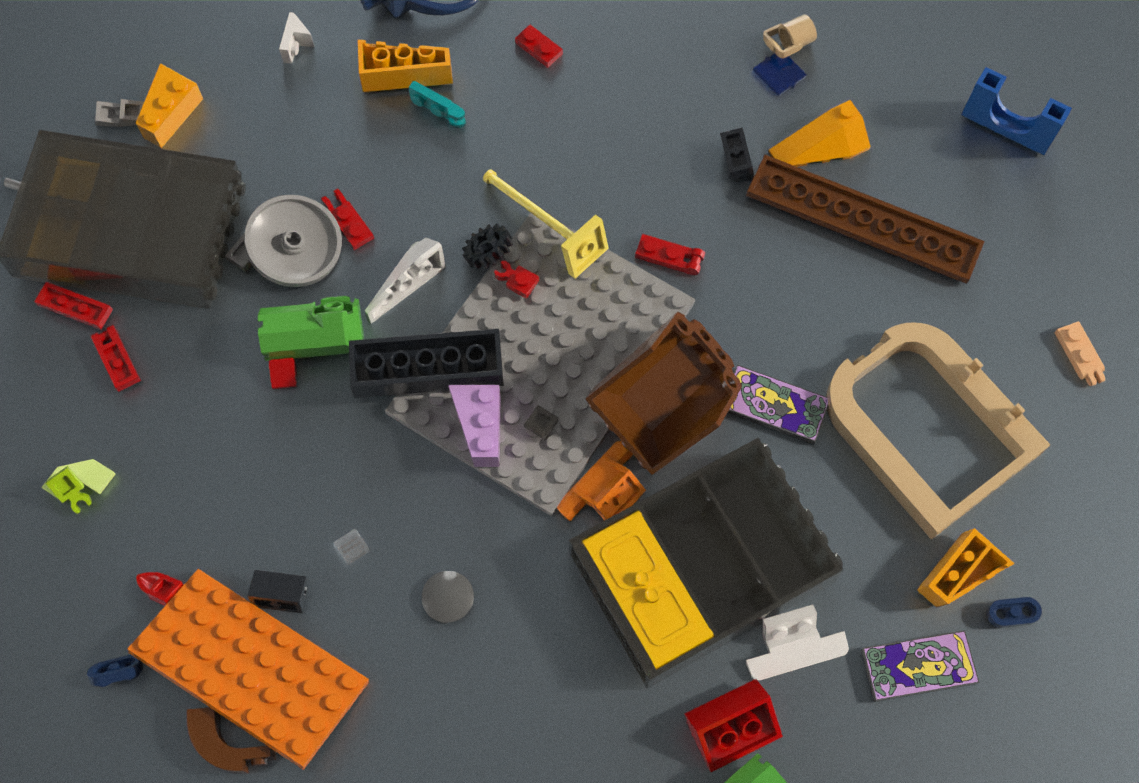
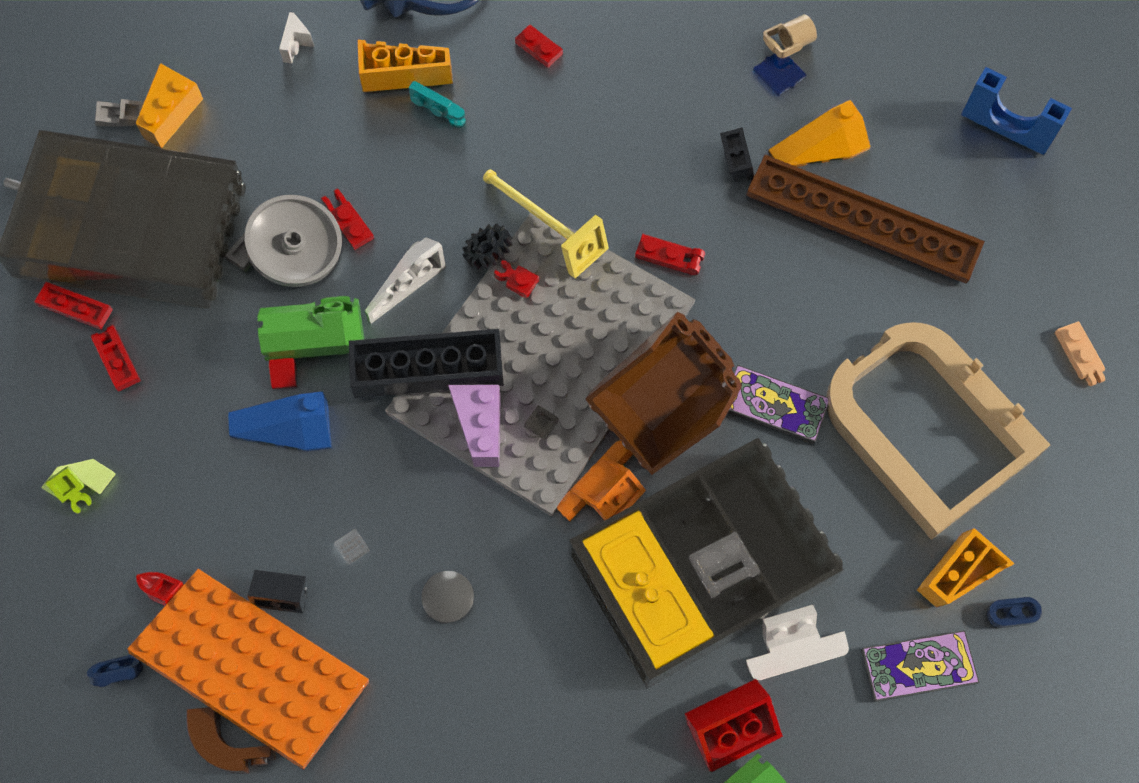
(290, 421): none -> blue wedge
(720, 556): none -> clear plate

